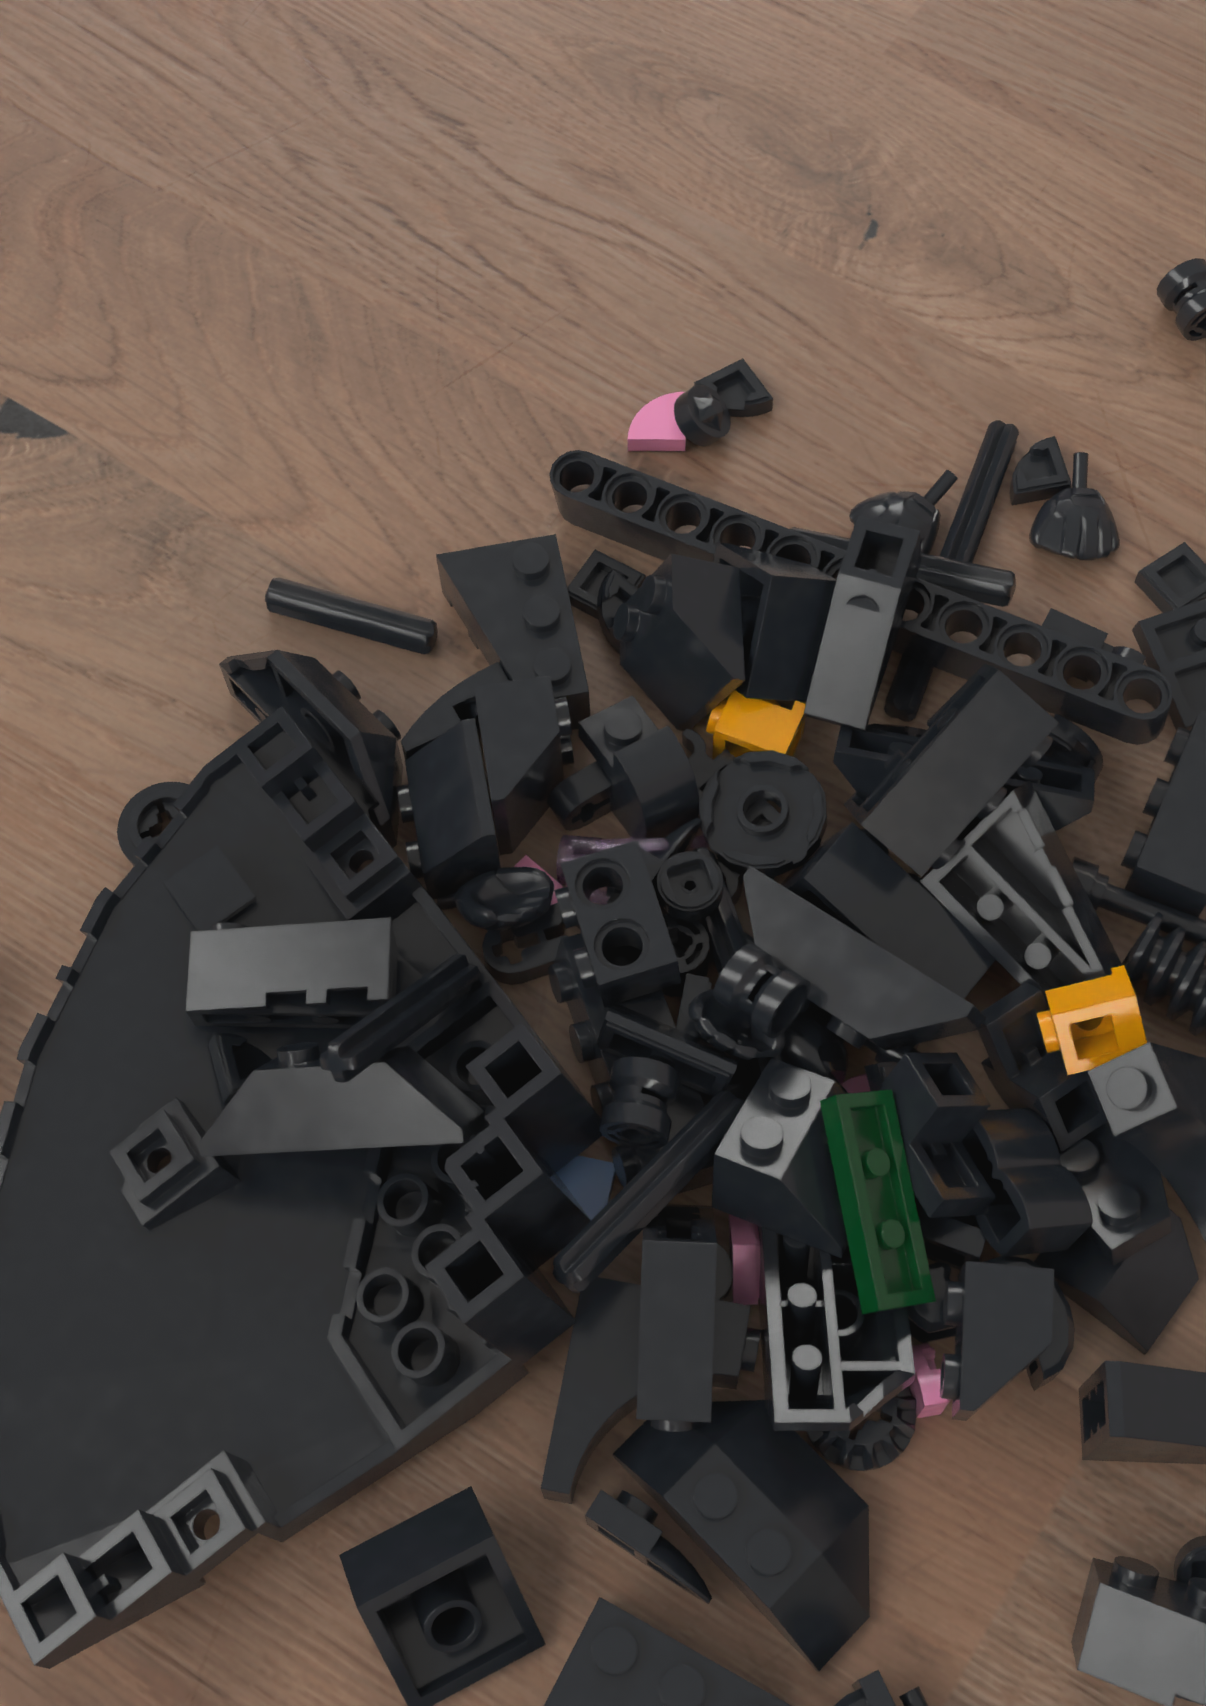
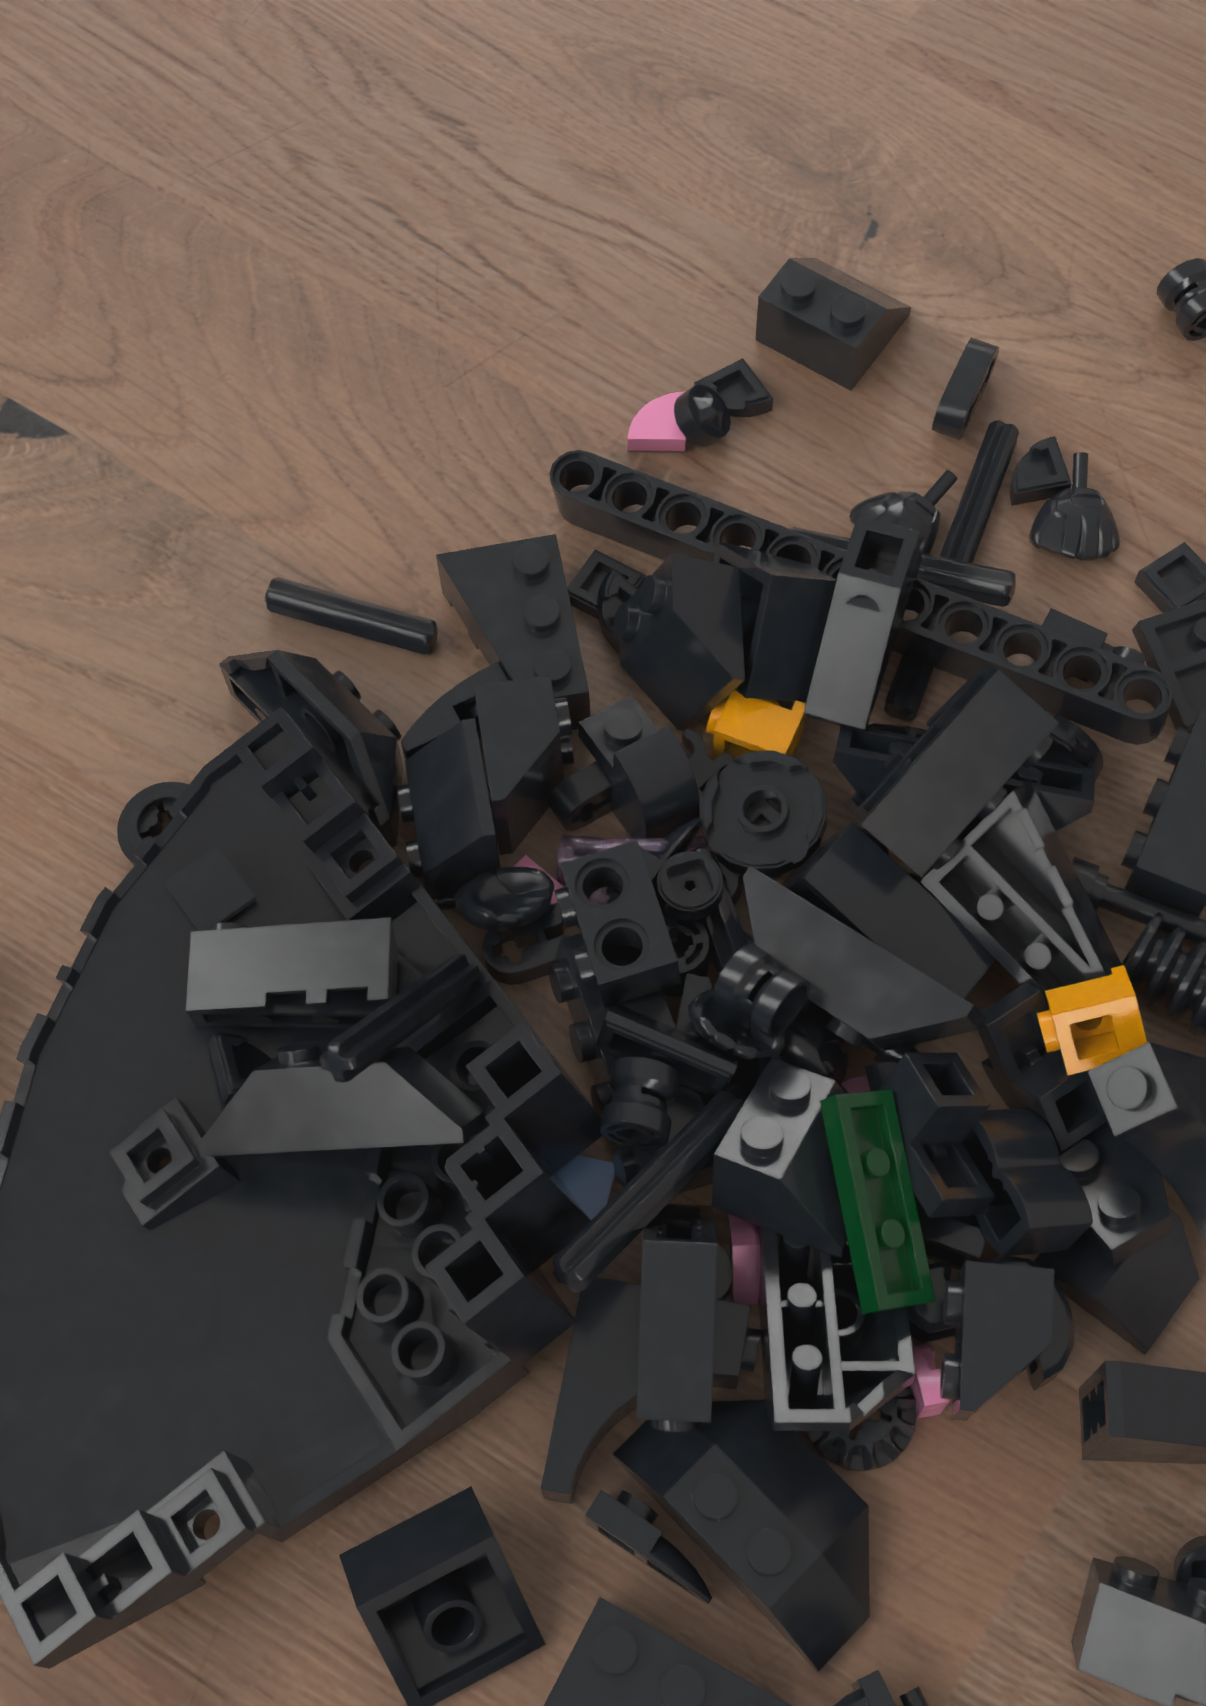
(827, 319): none -> black slope
(965, 388): none -> black beam

